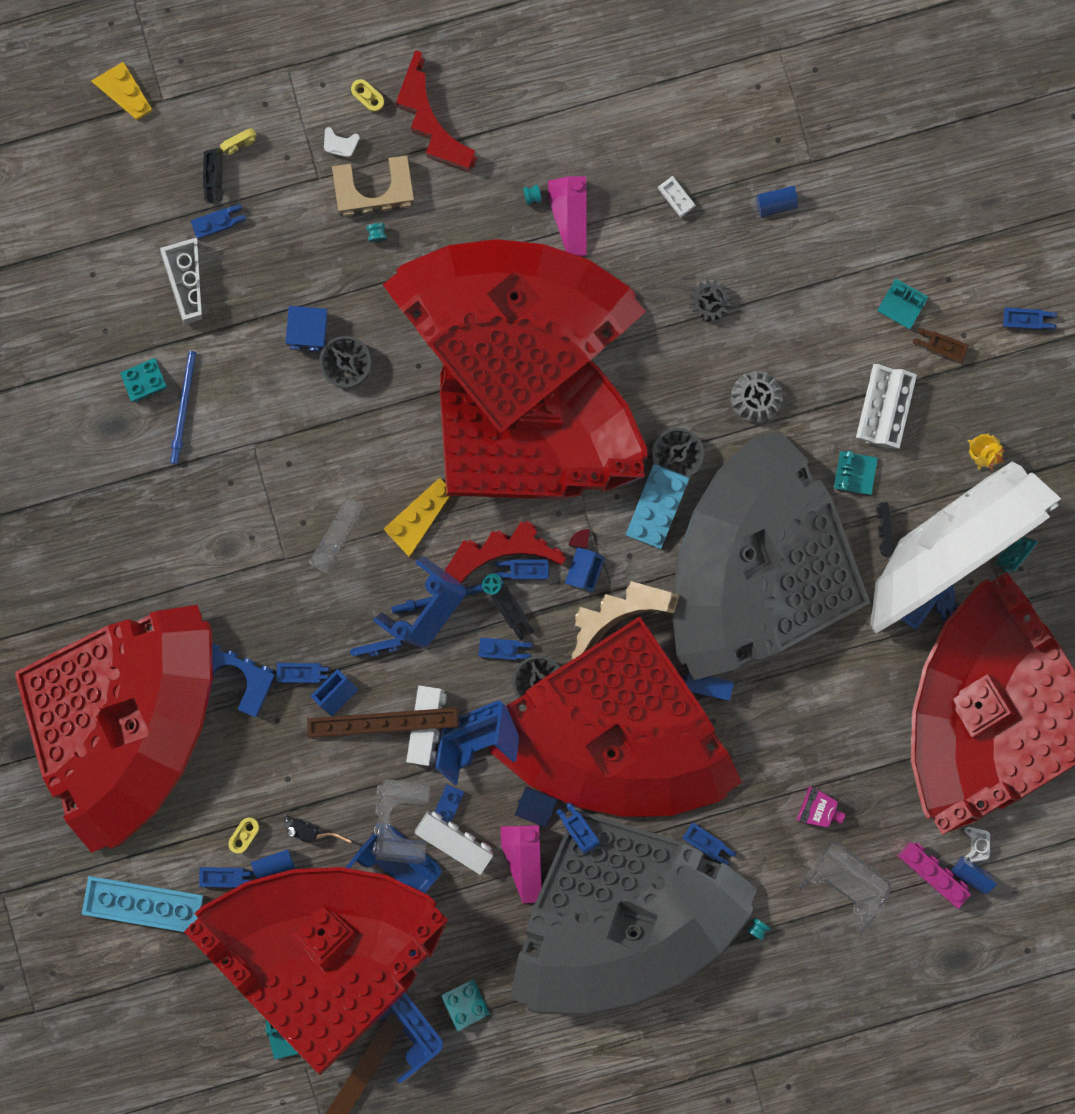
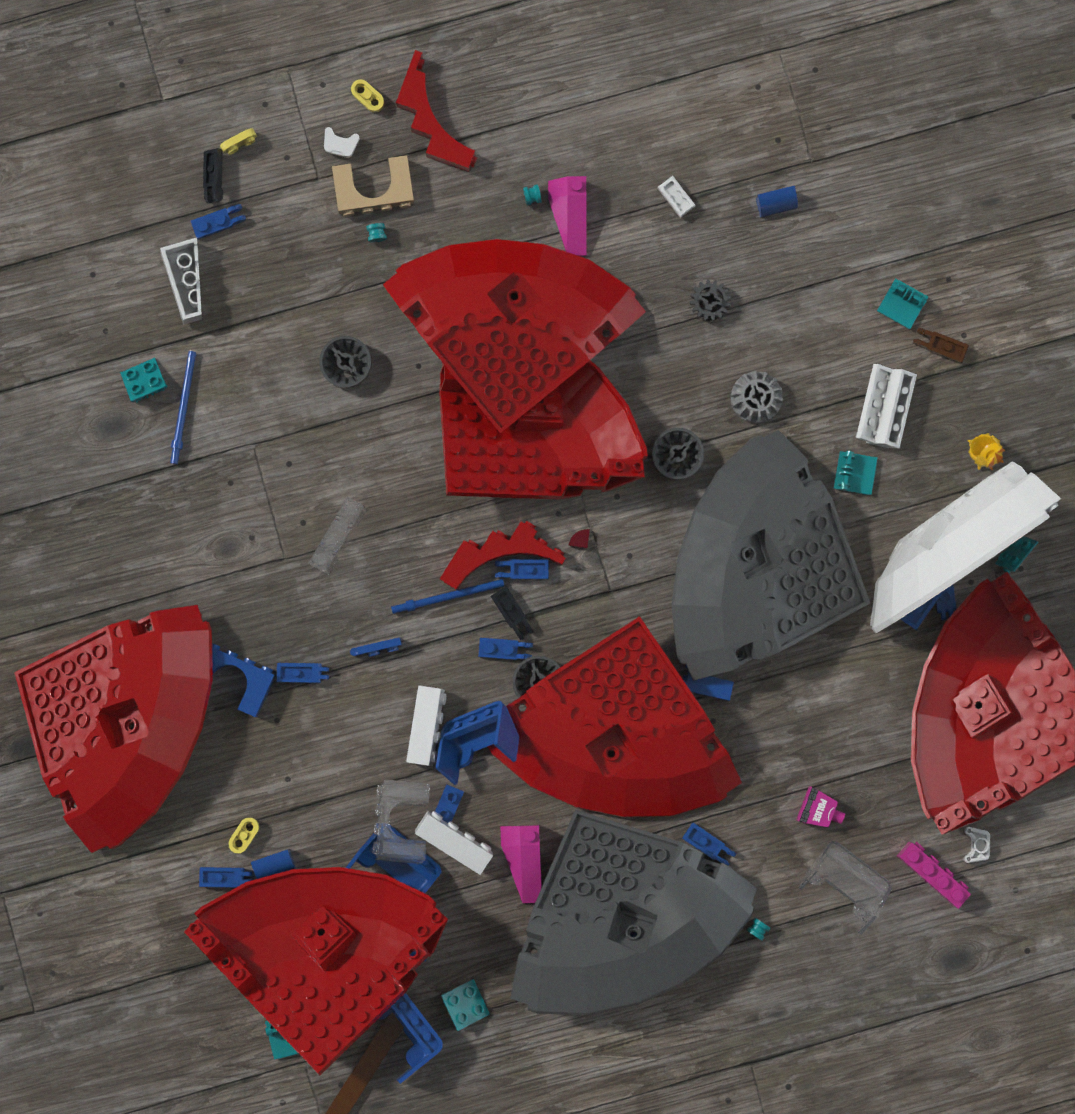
(122, 89): yellow wing -> none
(140, 904): medium azure plate -> none
(306, 328): blue brick -> none
(306, 831): black animal -> none
(334, 692): blue brick -> none
(383, 722): reddish brown tile -> none
(415, 520): yellow wing -> none
(447, 596): blue windscreen -> none
(492, 587): teal wheel -> none
(535, 806): dark blue piece -> none
(579, 829): blue hinge -> none
(585, 570): blue brick -> none
(638, 599): tan arch -> none
(657, 506): medium azure plate -> none
(884, 530): black hinge -> none
(974, 875): blue brick -> none
(1027, 319): blue hinge -> none

